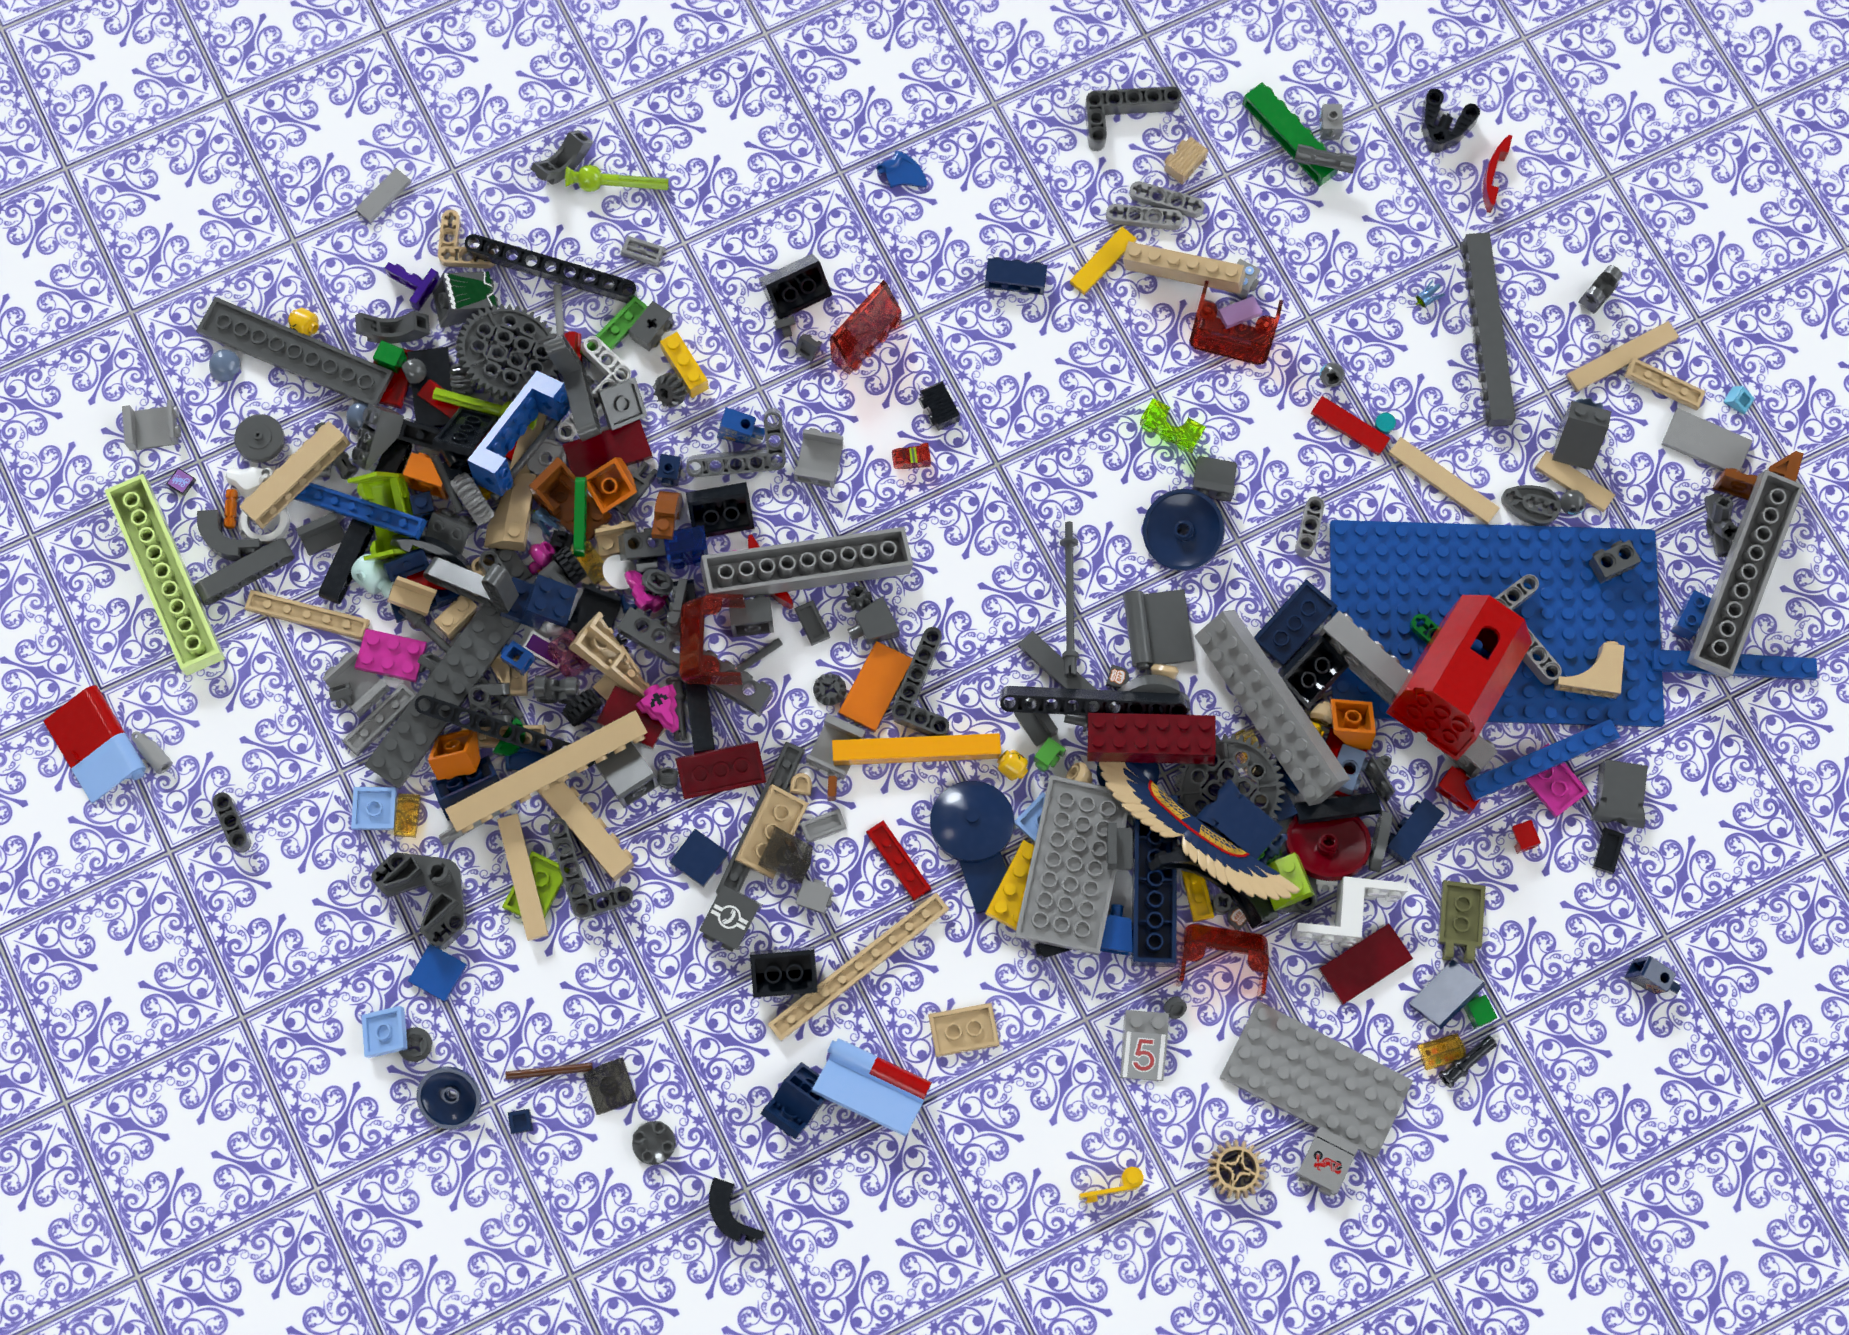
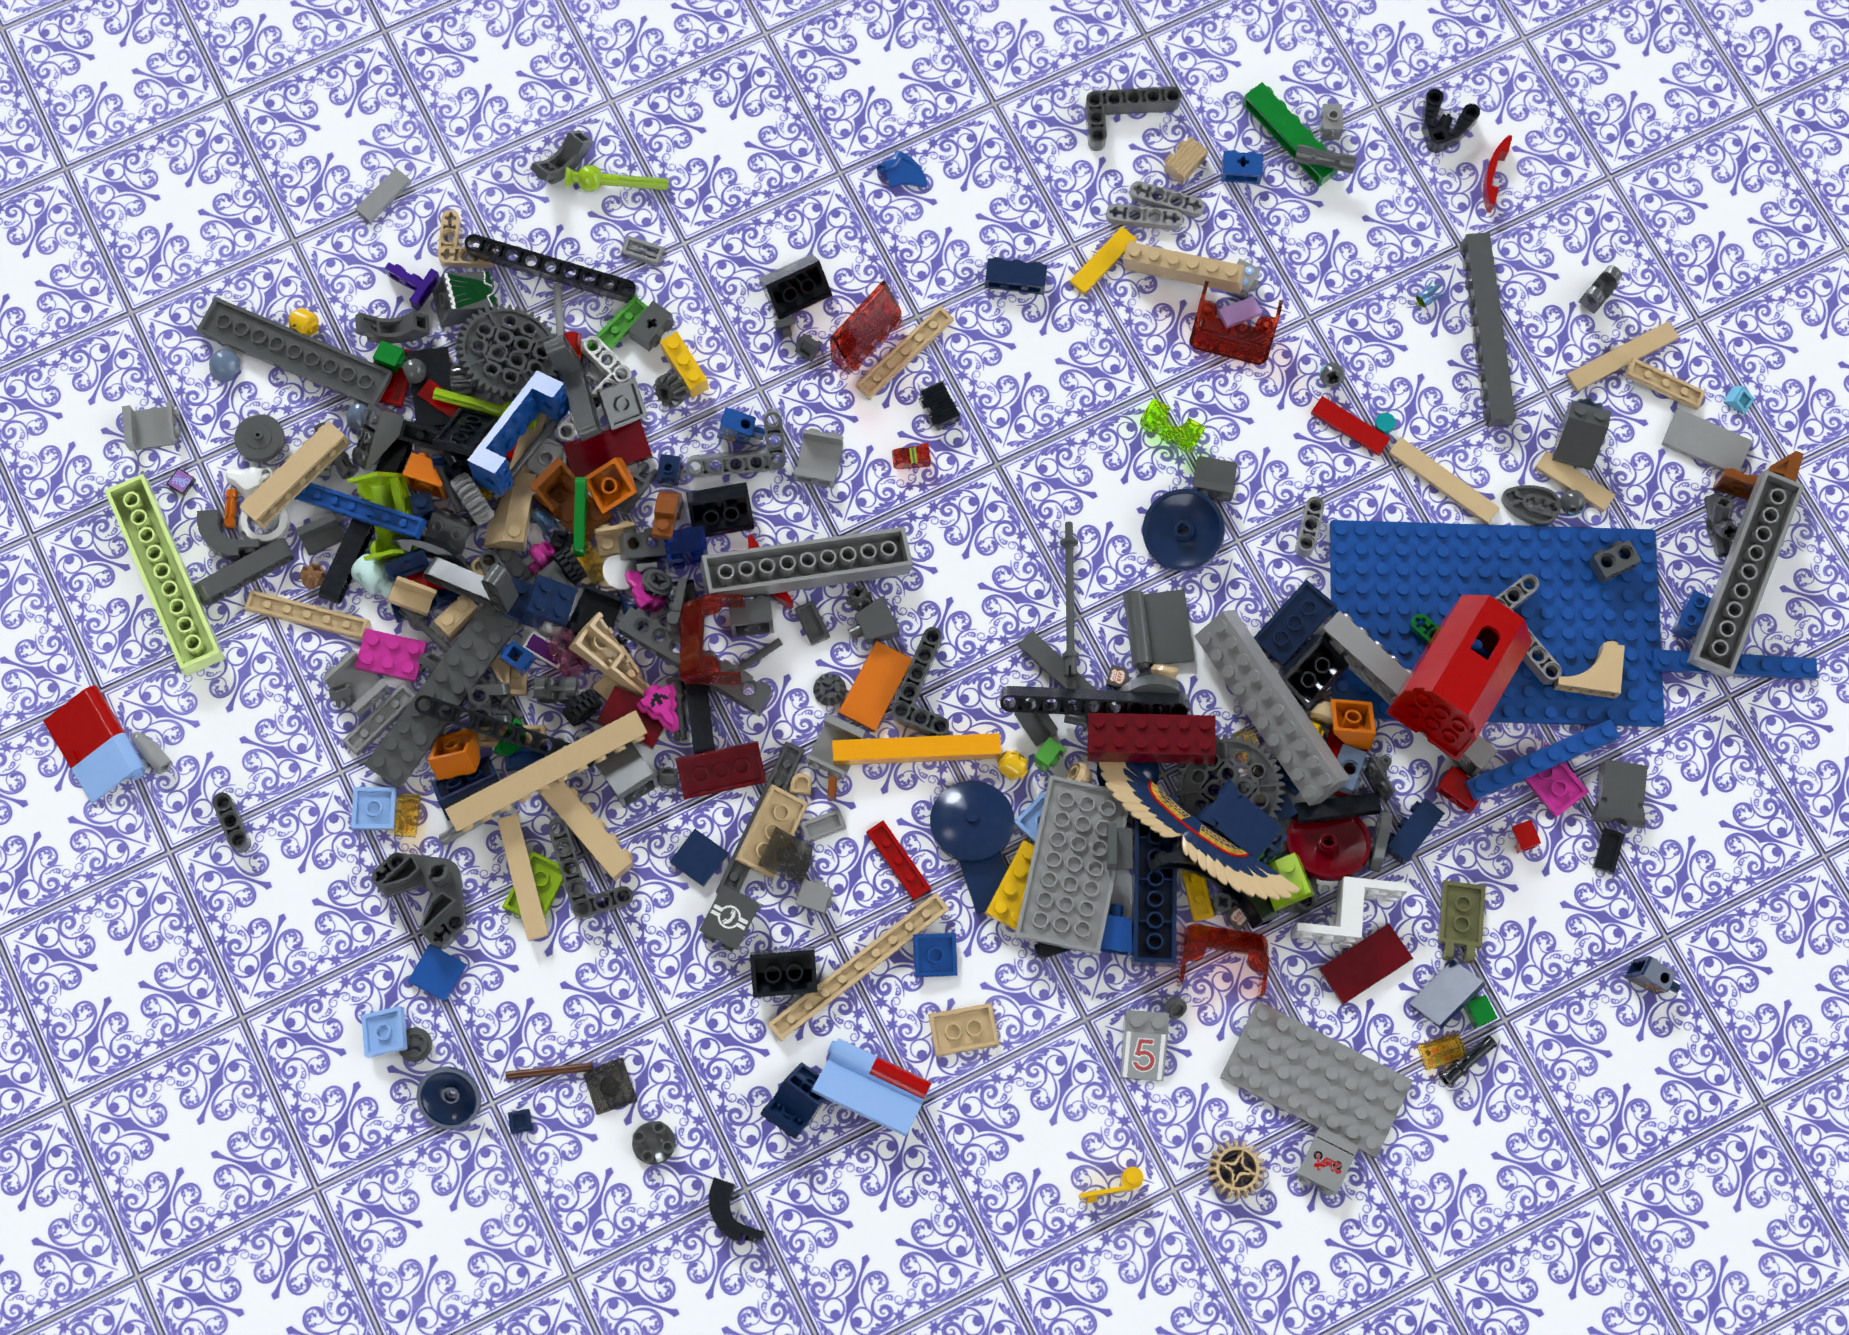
(312, 575): none -> medium nougat gear
(438, 462): none -> dark blue hand
(904, 352): none -> tan tile
(934, 955): none -> blue tile
(1233, 172): none -> blue brick

